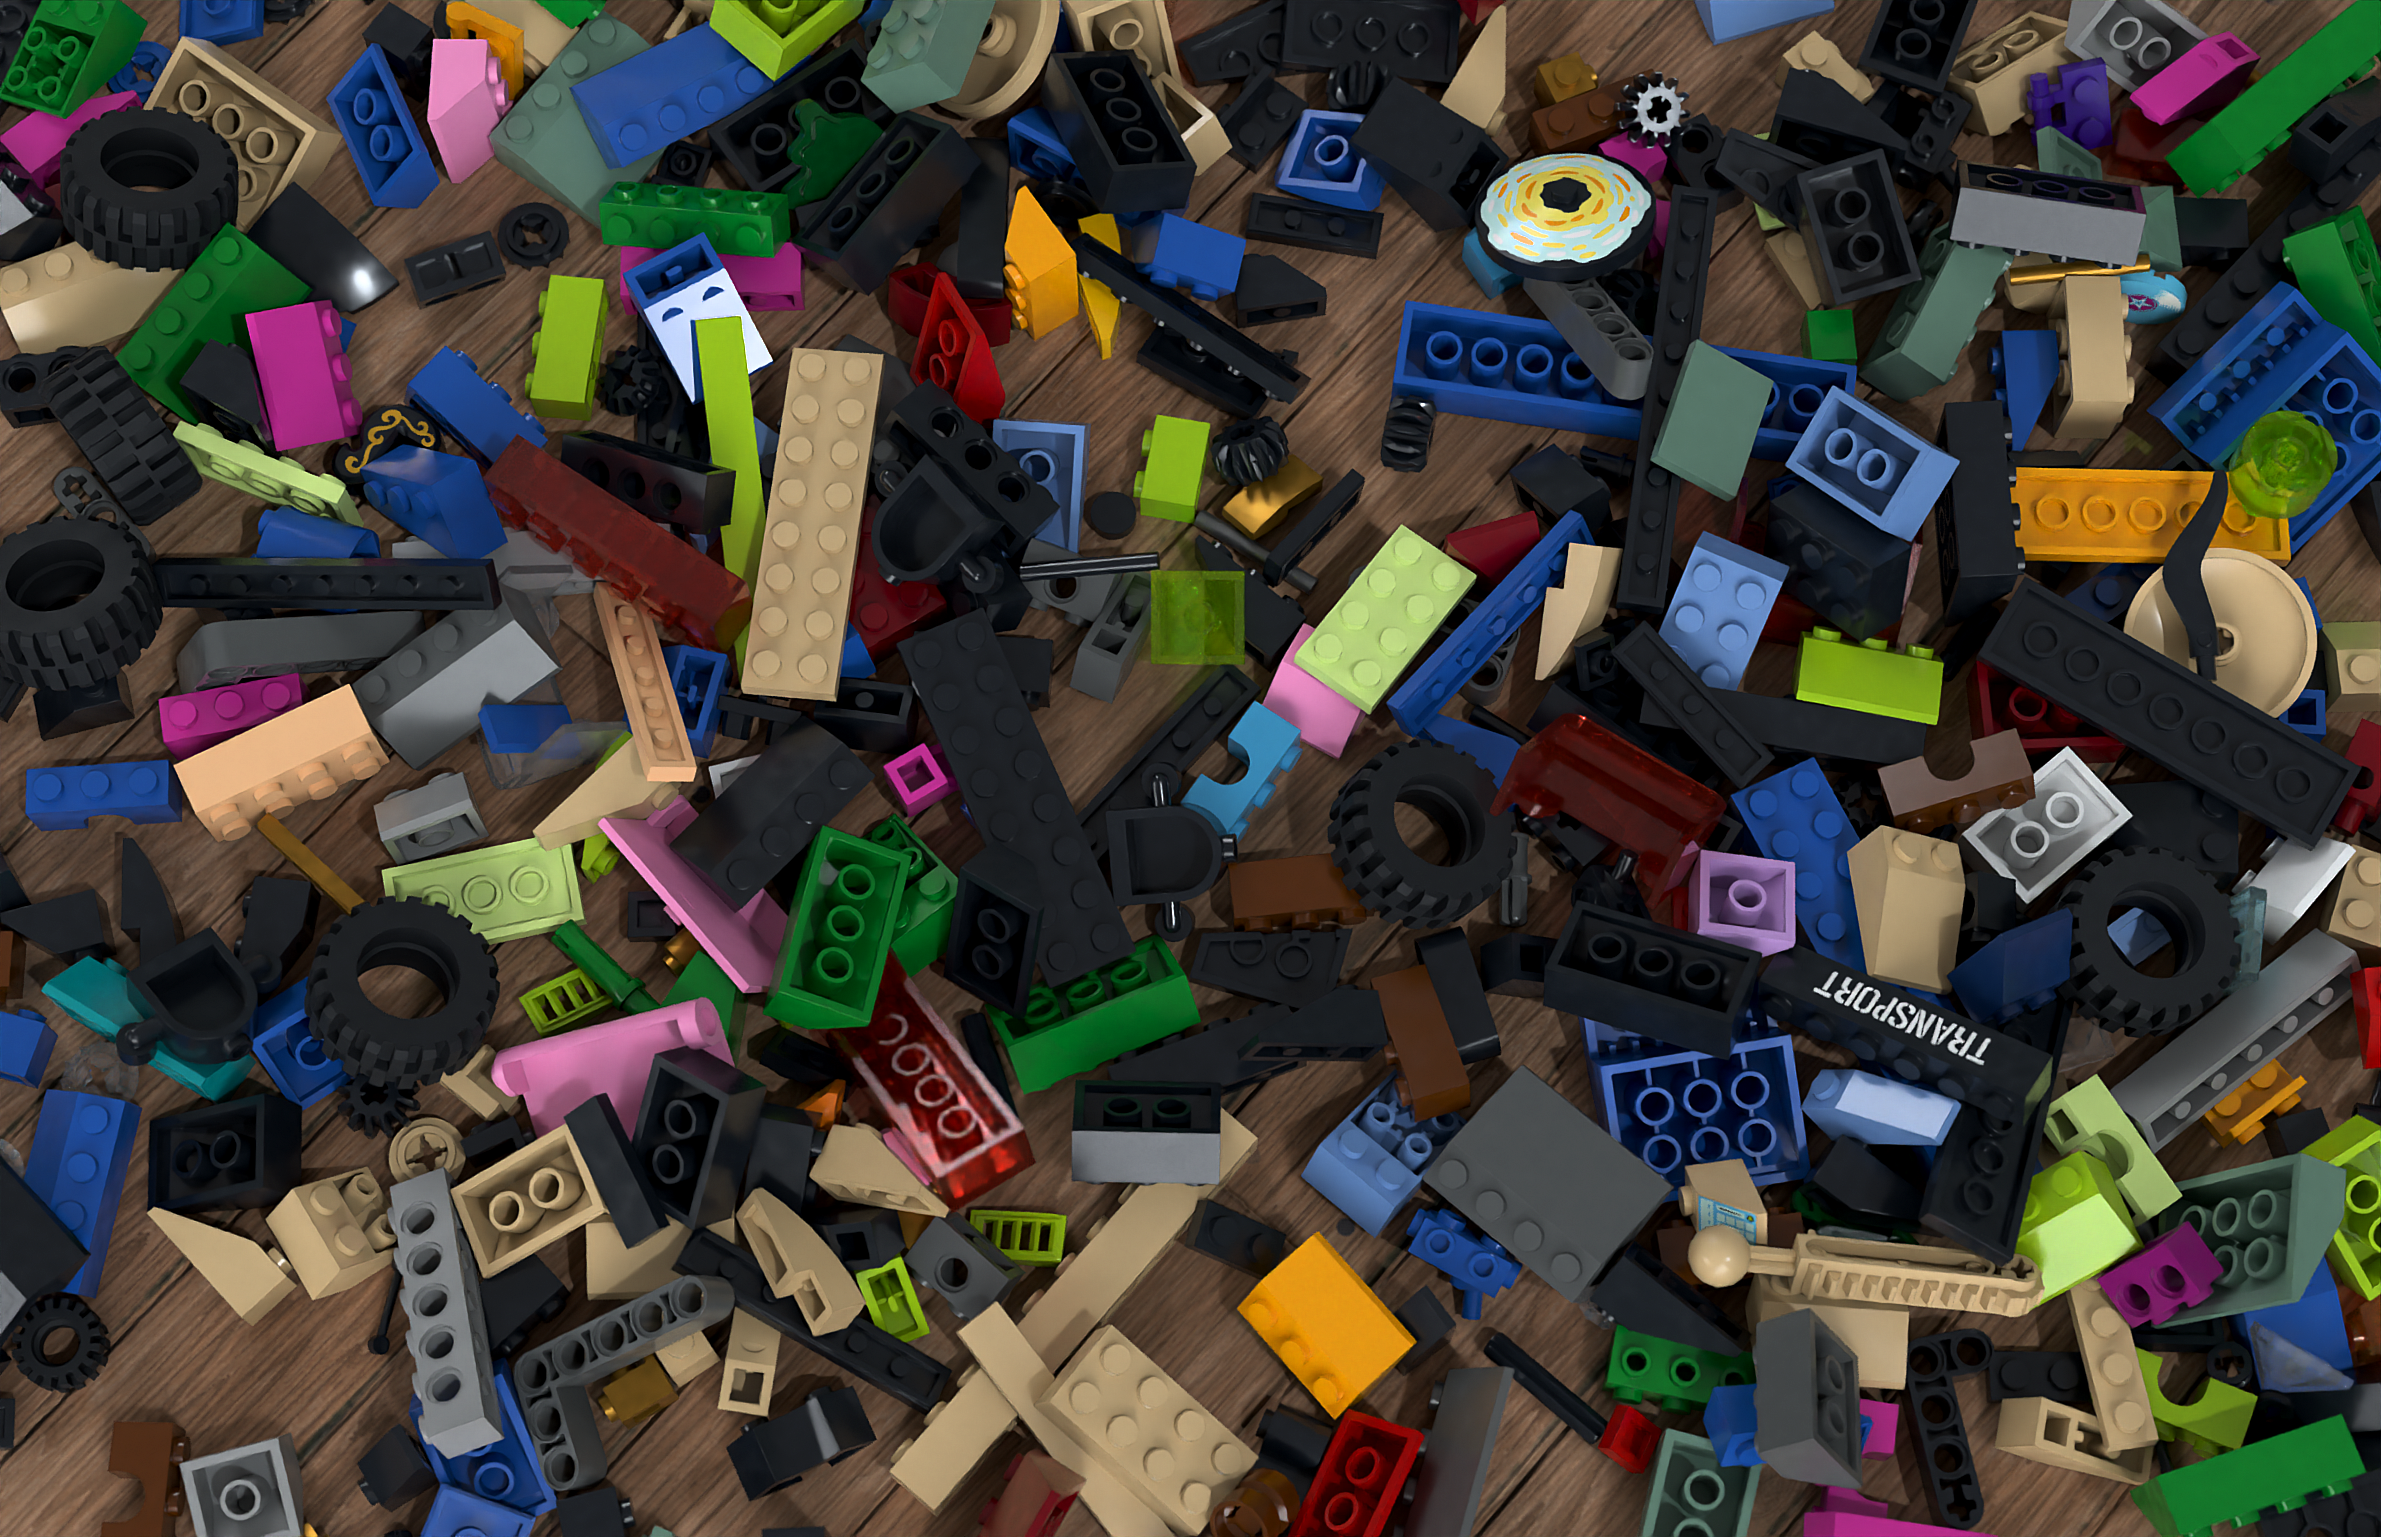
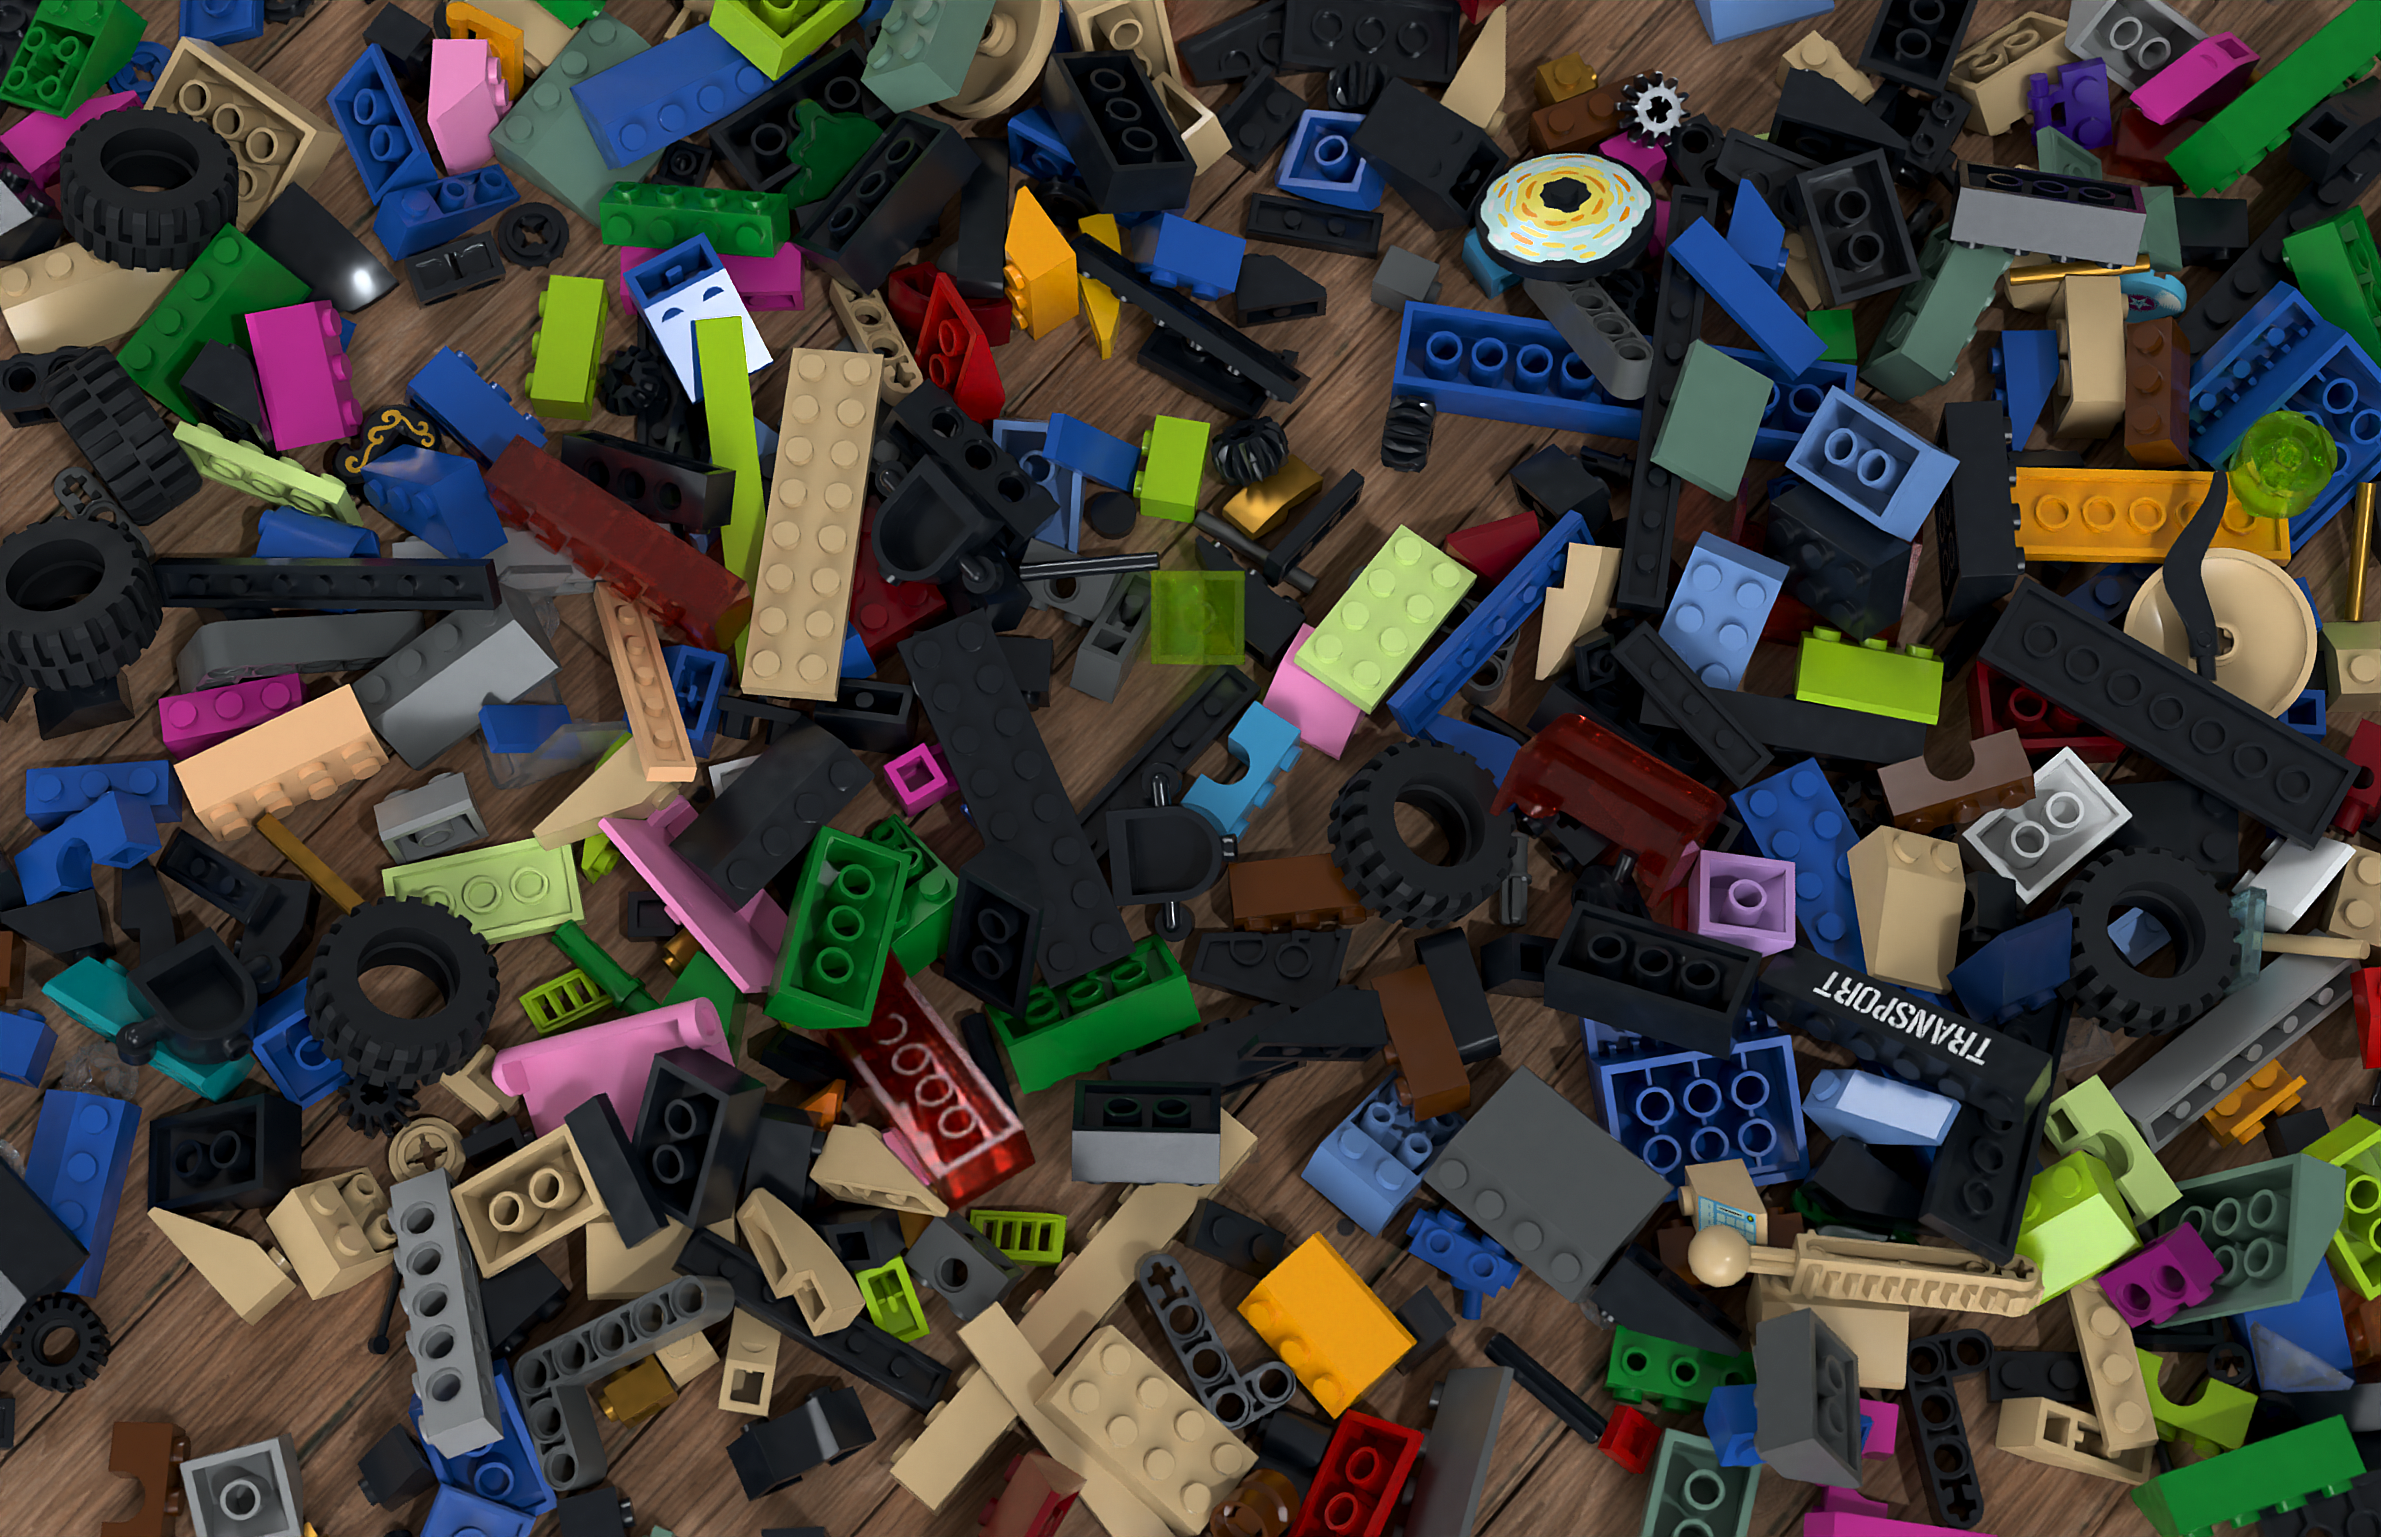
(110, 832): none -> blue arch
(219, 879): none -> black tile
(441, 210): none -> blue slope
(879, 335): none -> tan beam
(1091, 453): none -> blue tile
(1202, 1335): none -> black beam
(1404, 278): none -> dark grey brick
(1747, 298): none -> blue tile
(1757, 234): none -> blue slope
(2157, 393): none -> reddish brown brick
(2315, 945): none -> tan bar
(2359, 551): none -> pearl gold bar

